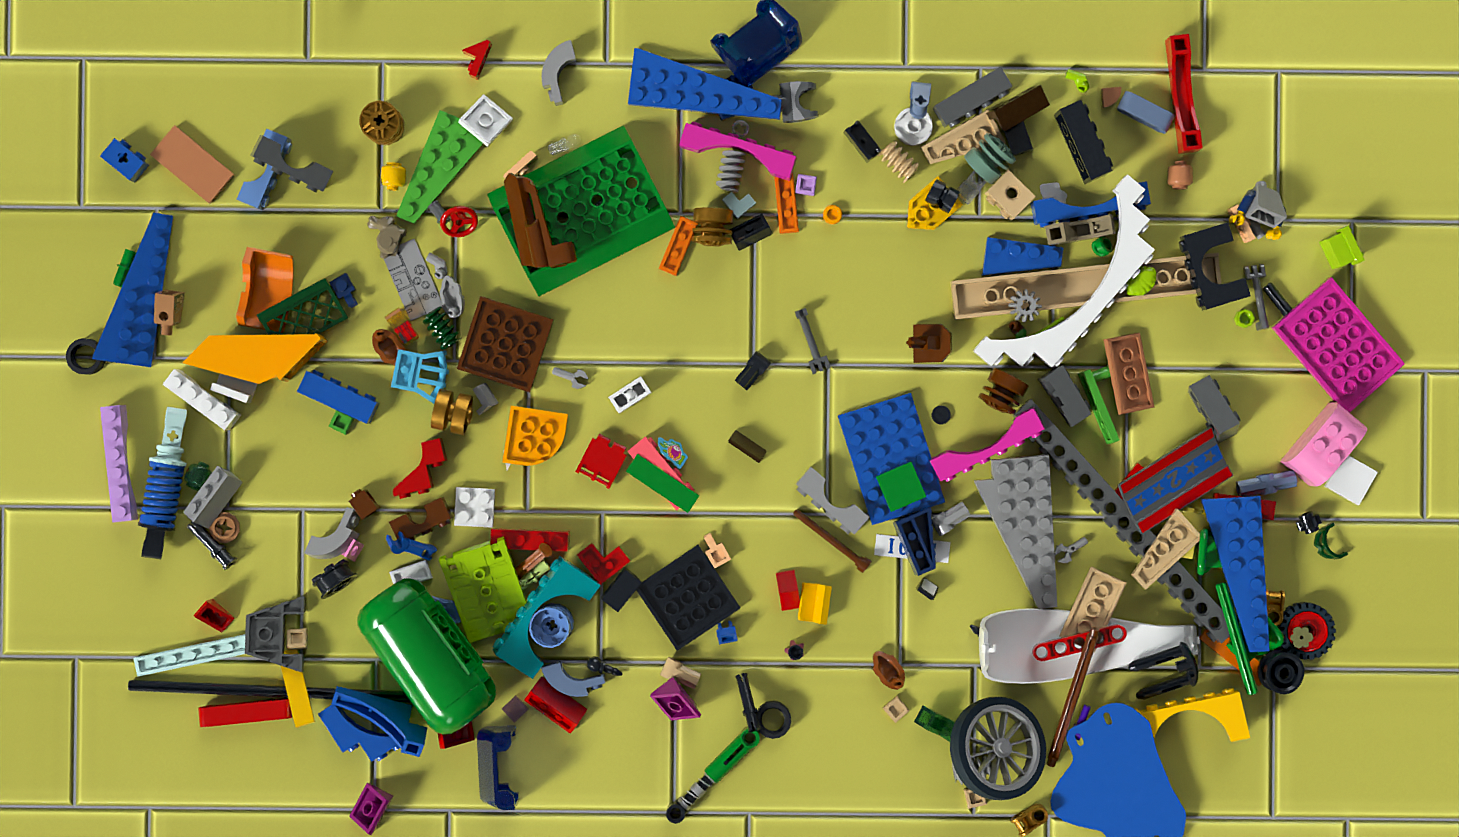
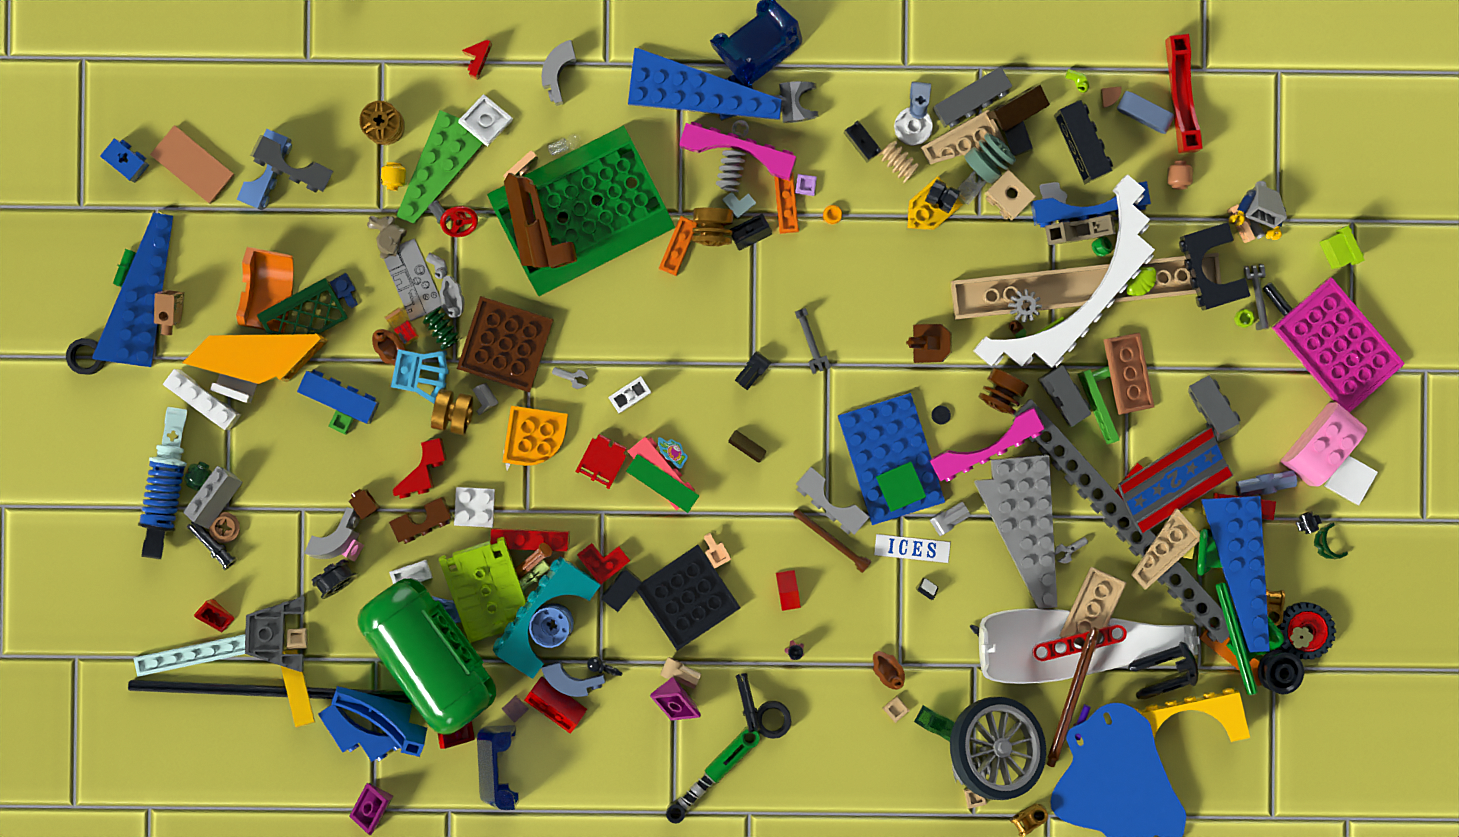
(115, 444): lavender arch -> none
(244, 712): red beam -> none
(410, 546): blue piece -> none
(726, 635): blue tile -> none
(814, 603): yellow panel -> none
(917, 540): dark blue wedge -> none
(1016, 256): blue wing -> none

